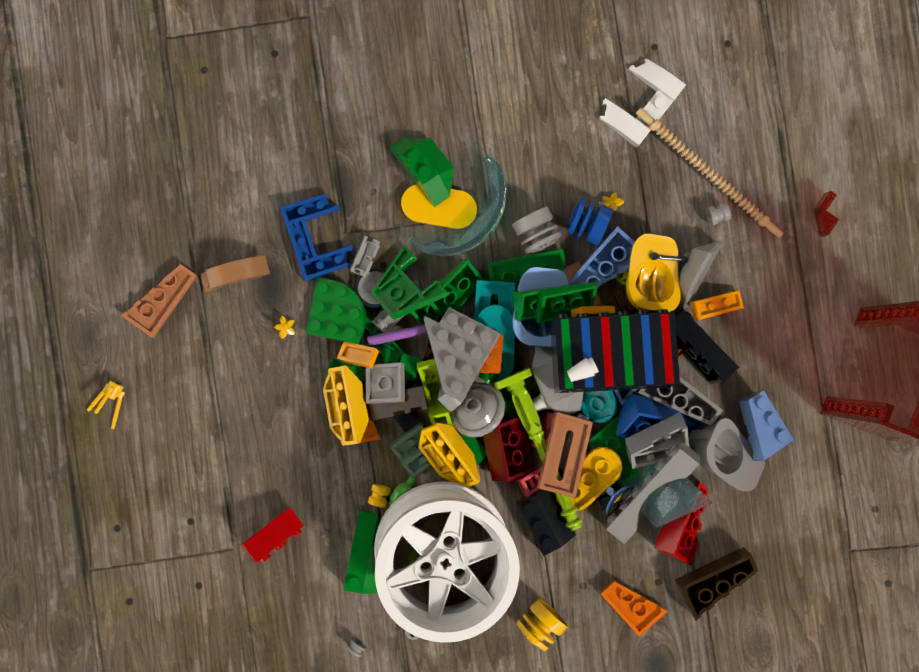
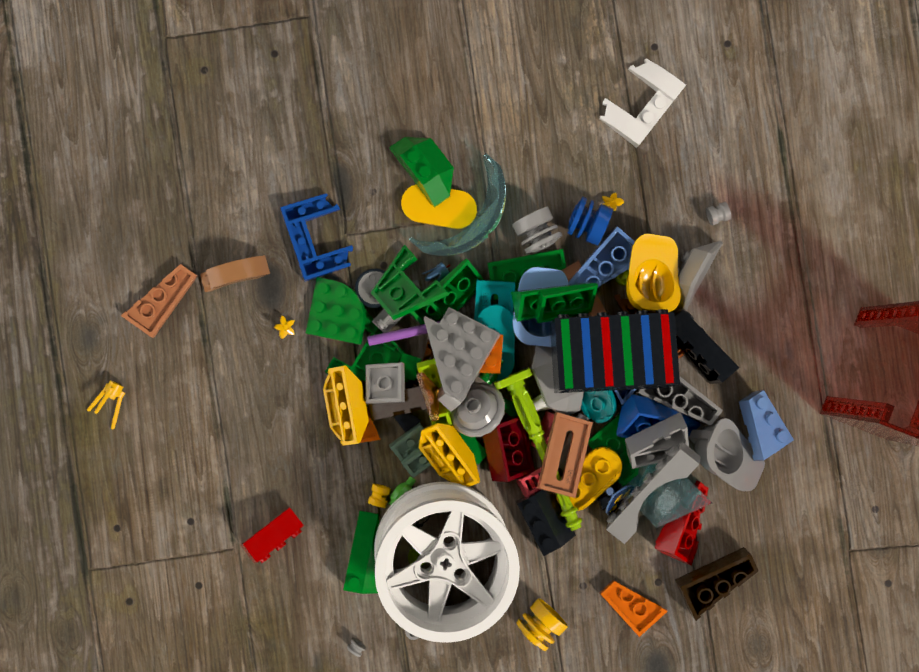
(358, 354): light orange tile -> none
(366, 251): light grey hinge -> none
(430, 394): none -> clear orange tile
(440, 270): none -> flat silver piece
(582, 370): white cone -> none
(592, 310): light orange tile -> none
(654, 256): black hinge -> none
(716, 305): light orange tile -> none
(763, 220): tan hose -> none
(824, 219): clear red slope -> none

